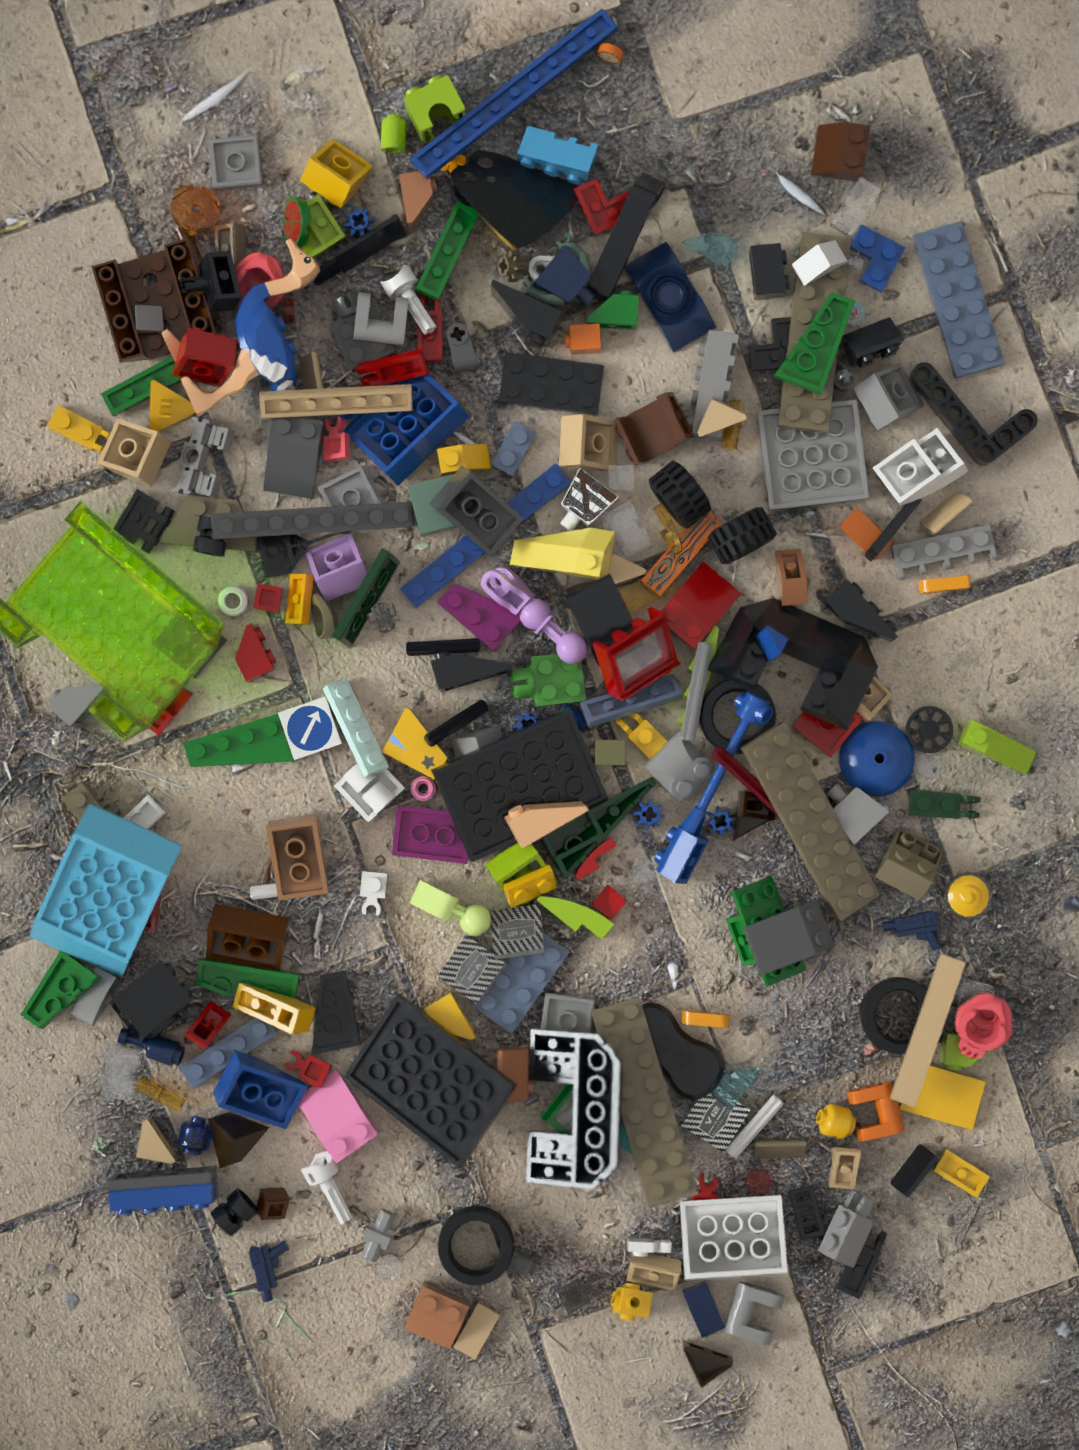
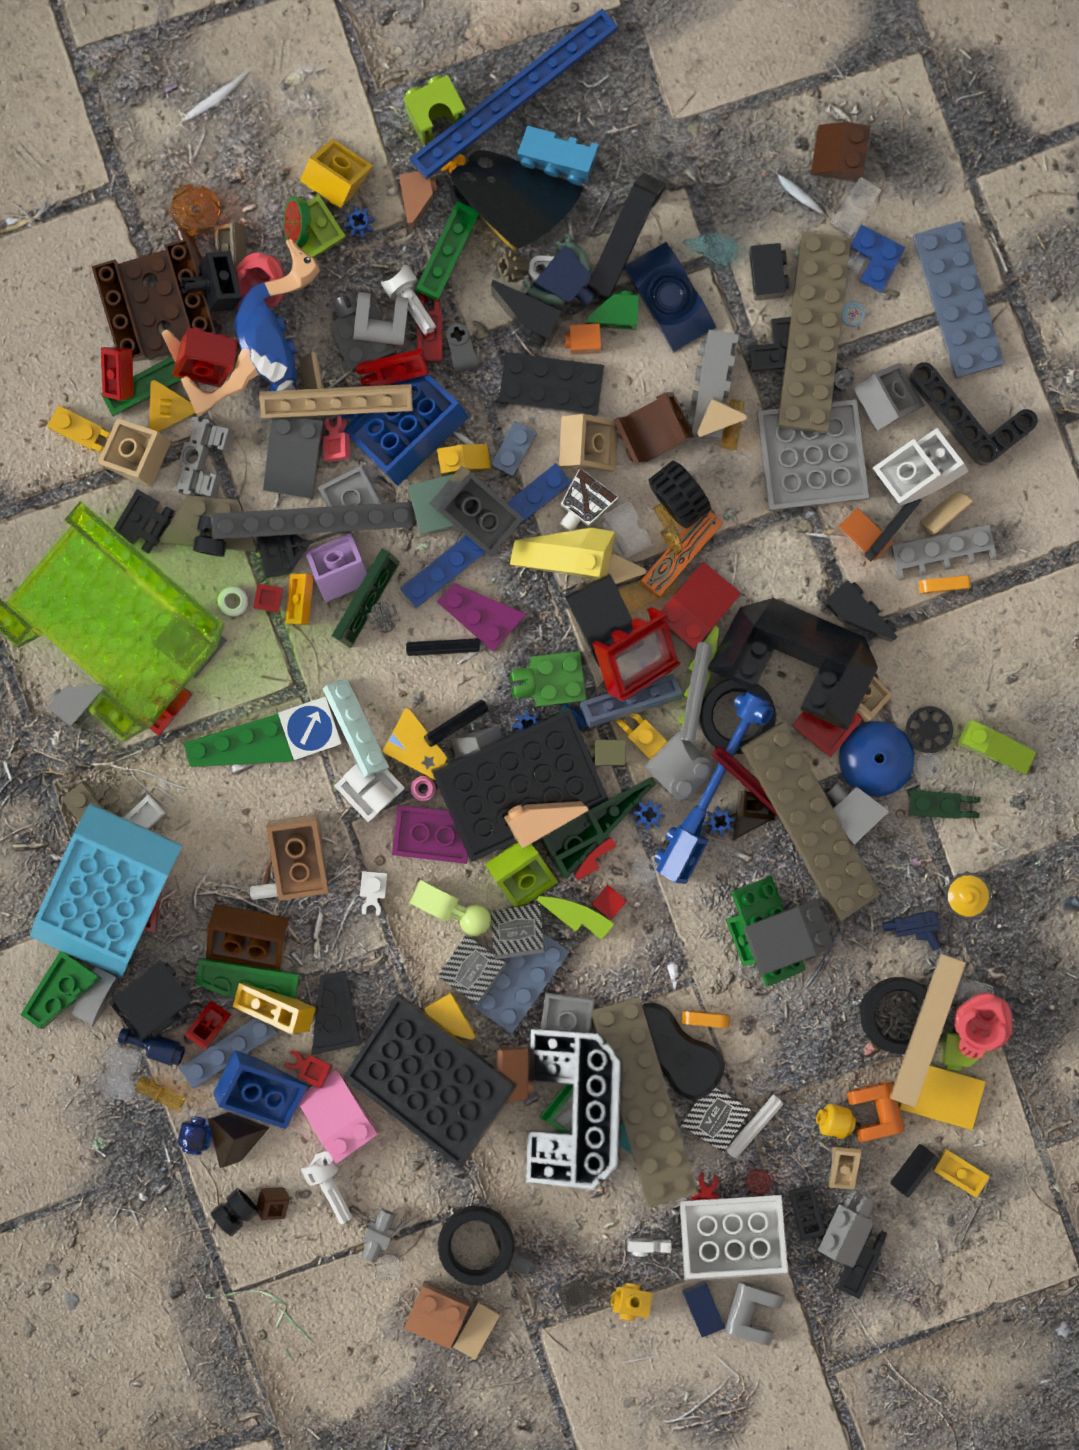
(117, 373): none -> red slope
(149, 318): light grey slope -> none
(154, 1144): tan slope -> none
(162, 1189): piece -> none
(235, 162): light grey tile -> none
(252, 656): red slope -> none
(263, 1262): dark blue piece -> none
(288, 305): clear red tile -> none
(324, 617): dark tan hat -> none
(362, 248): black piece -> none
(393, 134): lime brick -> none
(461, 670): black slope -> none
(530, 886): yellow plate -> none
(533, 612): lavender piece -> none
(597, 210): red plate -> none
(610, 53): orange tile -> none
(621, 478): clear tile -> none
(654, 1271): tan slope -> none
(706, 1362): dark brown slope -> none
(733, 1086): clear light blue slope -> none
(742, 535): black tyre -> none
(771, 642): blue slope -> none
(780, 1148): dark tan slope -> none
(791, 577): nougat slope -> none
(815, 351): green wing -> none
(819, 262): white slope -> none
(871, 342): black slope -> none
(909, 863): dark tan slope -> none

